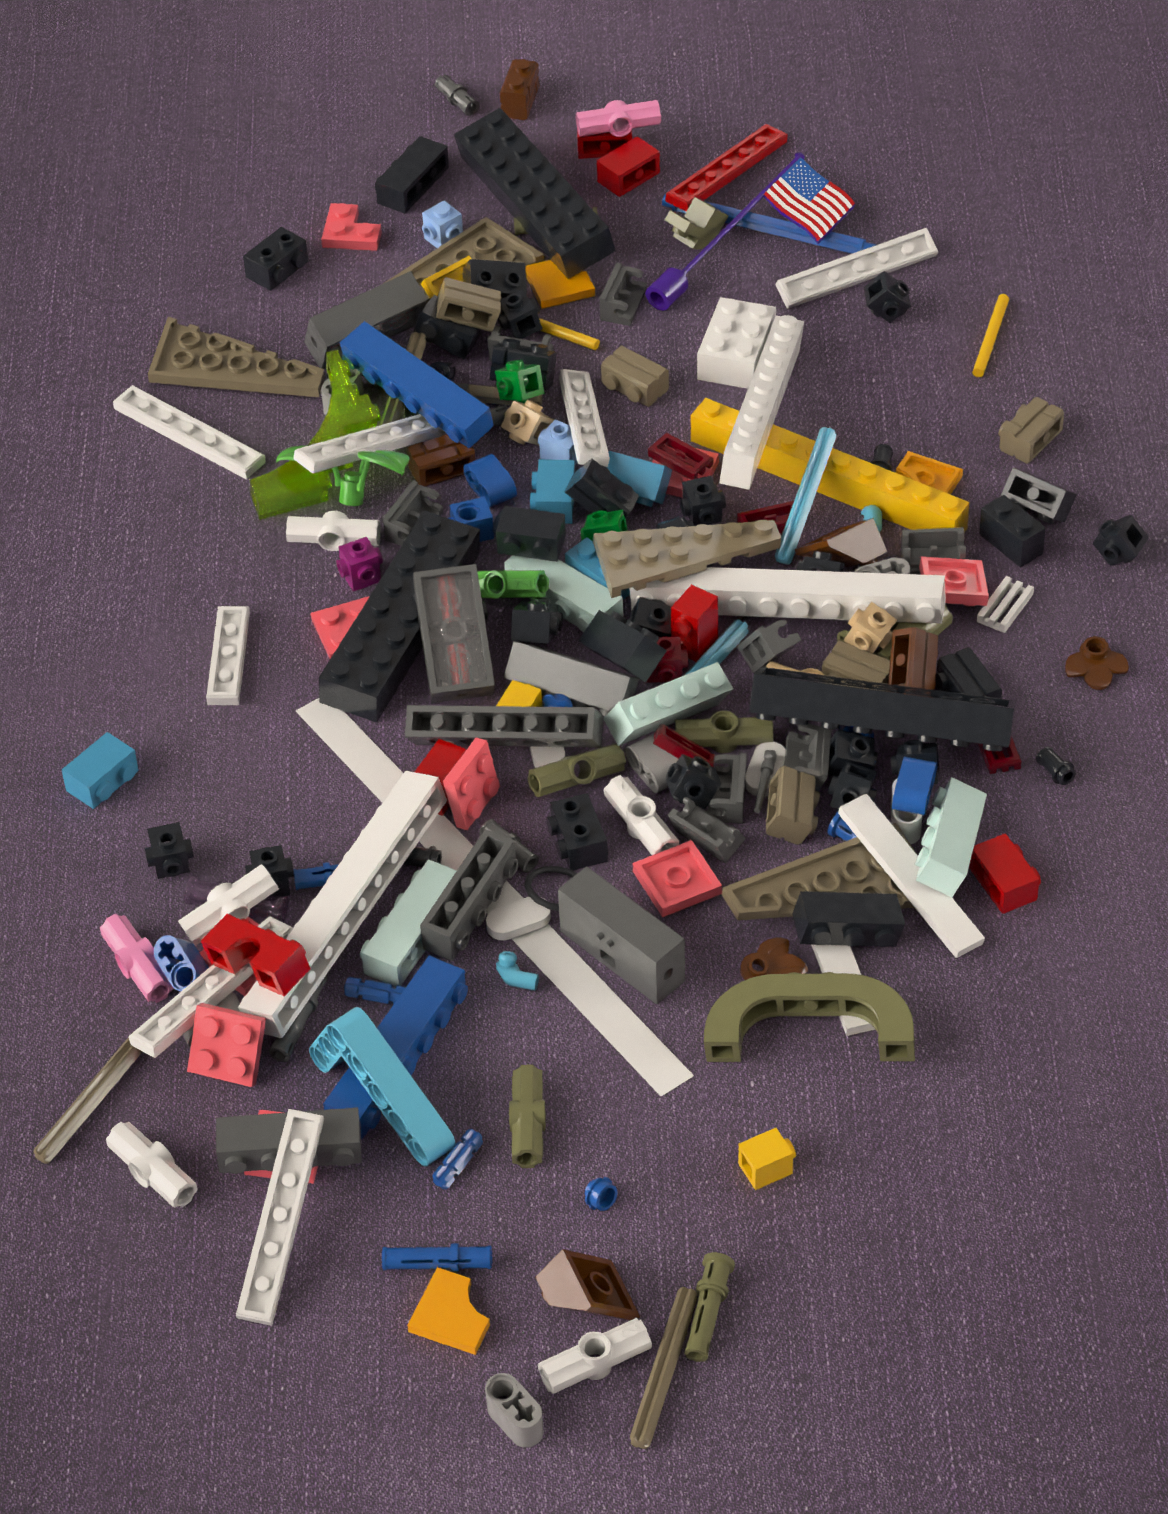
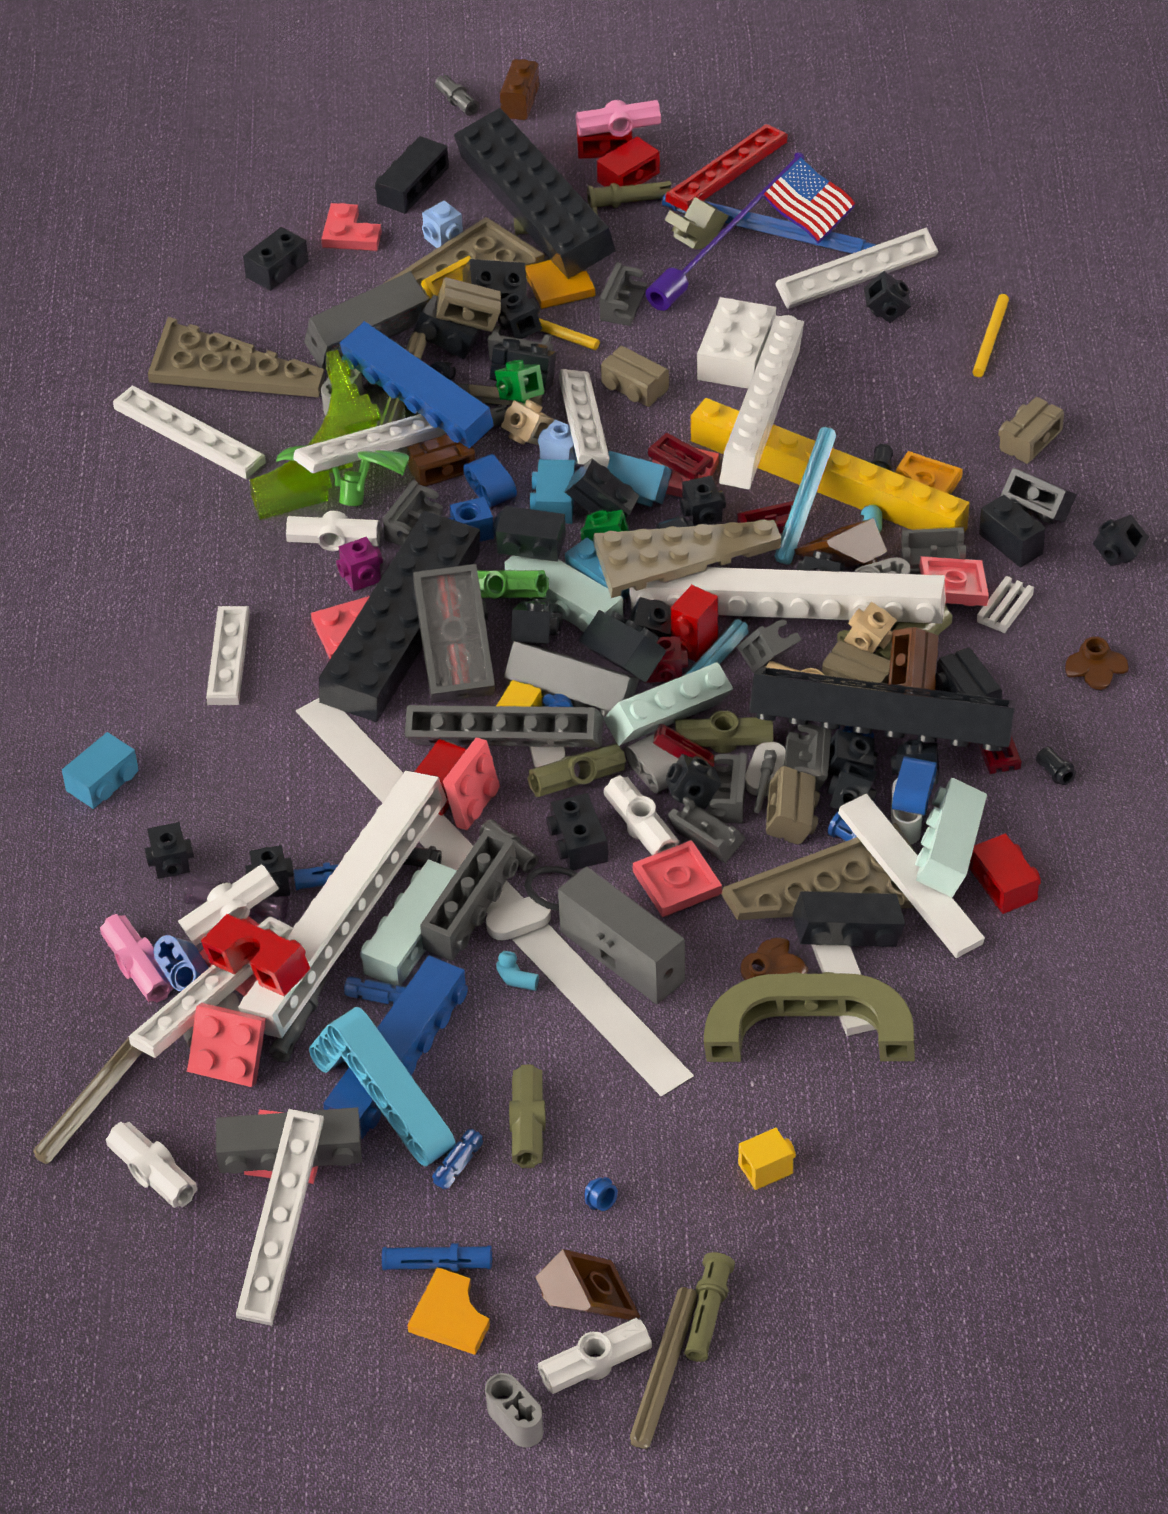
(615, 195): none -> olive pin

